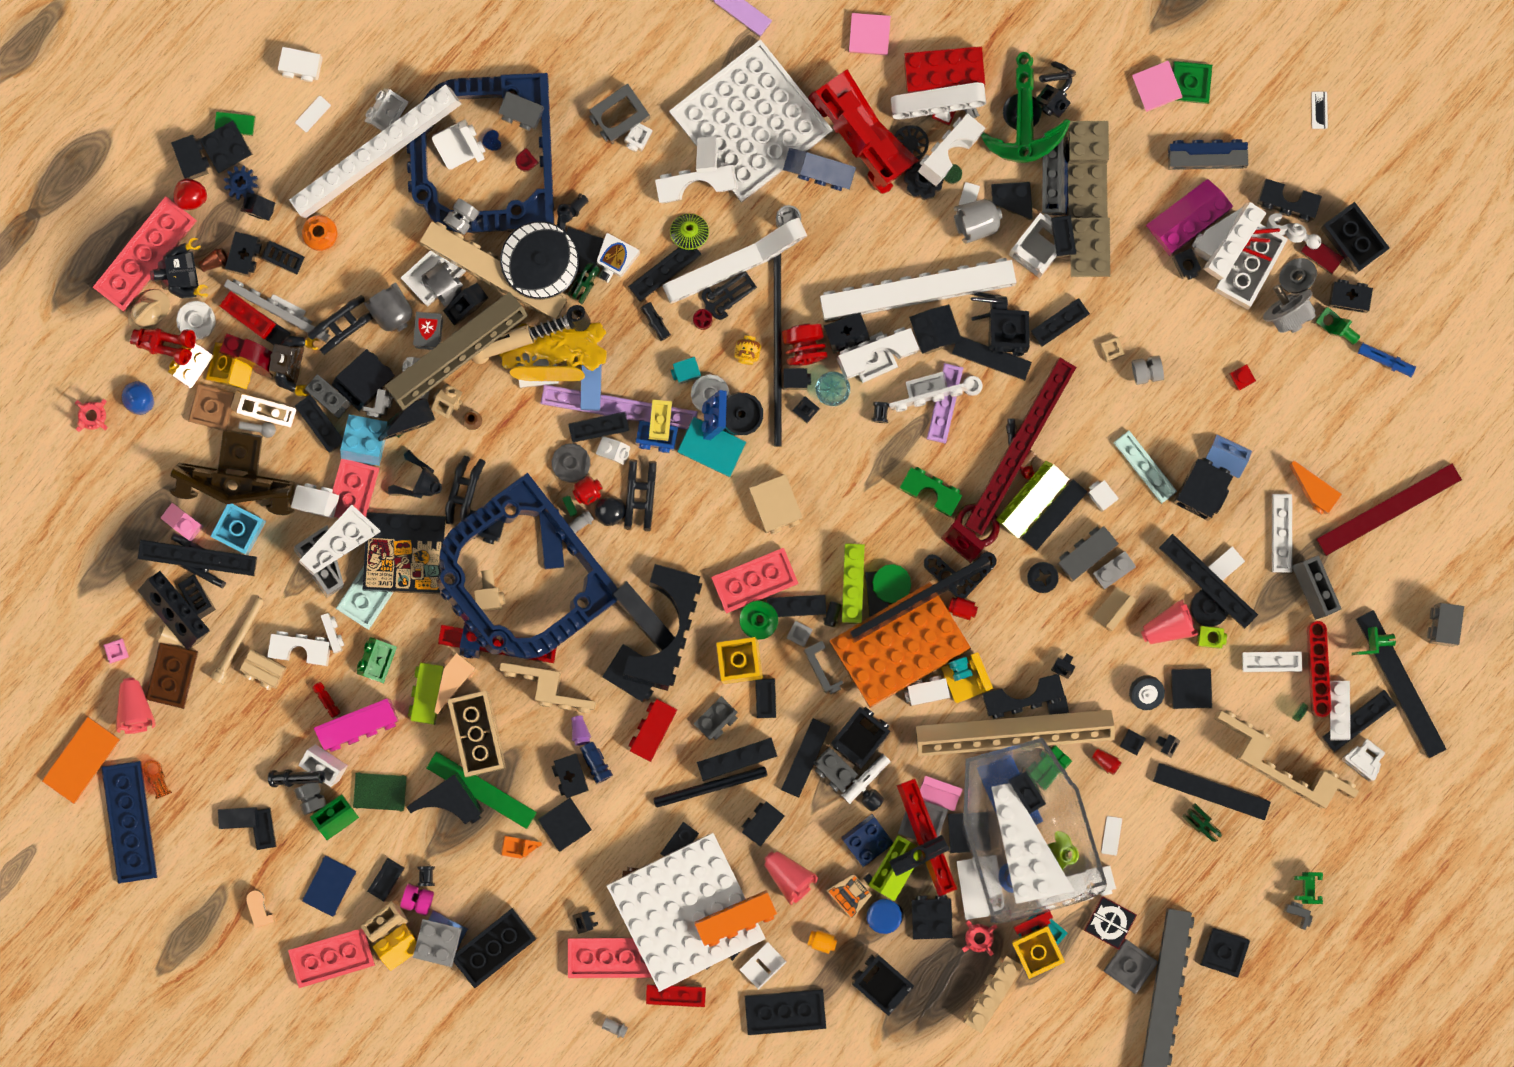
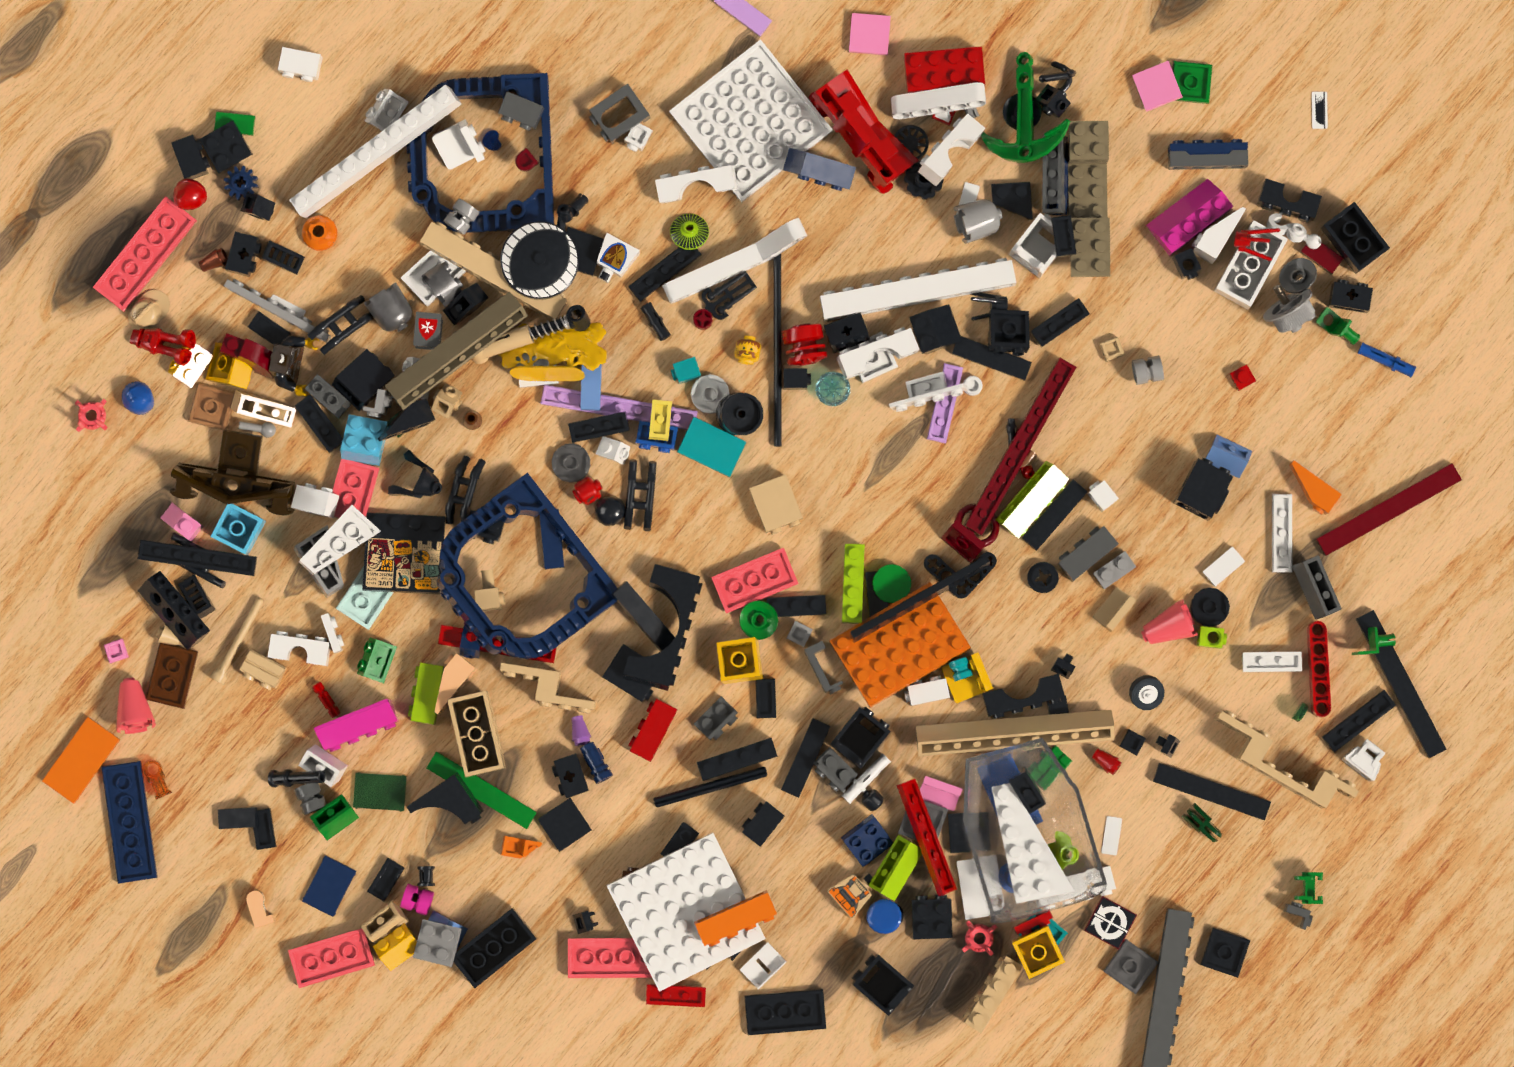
(179, 272): black torso -> none
(196, 317): white tile -> none
(247, 315): red plate -> none
(313, 113): white sticker -> none
(570, 506): dark green tile -> none
(581, 521): light grey pin -> none
(584, 282): dark green arm -> none
(615, 1027): light grey pin -> none
(706, 154): white tile -> none
(714, 415): blue plate -> none
(787, 214): light grey wheel -> none
(789, 876): coral cone -> none
(806, 409): black tile -> none
(822, 941): light orange brick -> none
(832, 614): black pin -> none
(880, 412): black bush -> none
(907, 862): black piece -> none
(946, 497): green arch -> none
(954, 175): clear green tile -> none
(963, 608): red brick -> none
(1145, 467): light aqua tile -> none
(1191, 688): black tile -> none
(1208, 581): black plate -> none
(1230, 249): white arch -> none
(1340, 710): white plate -> none
(1445, 624): dark grey brick -> none

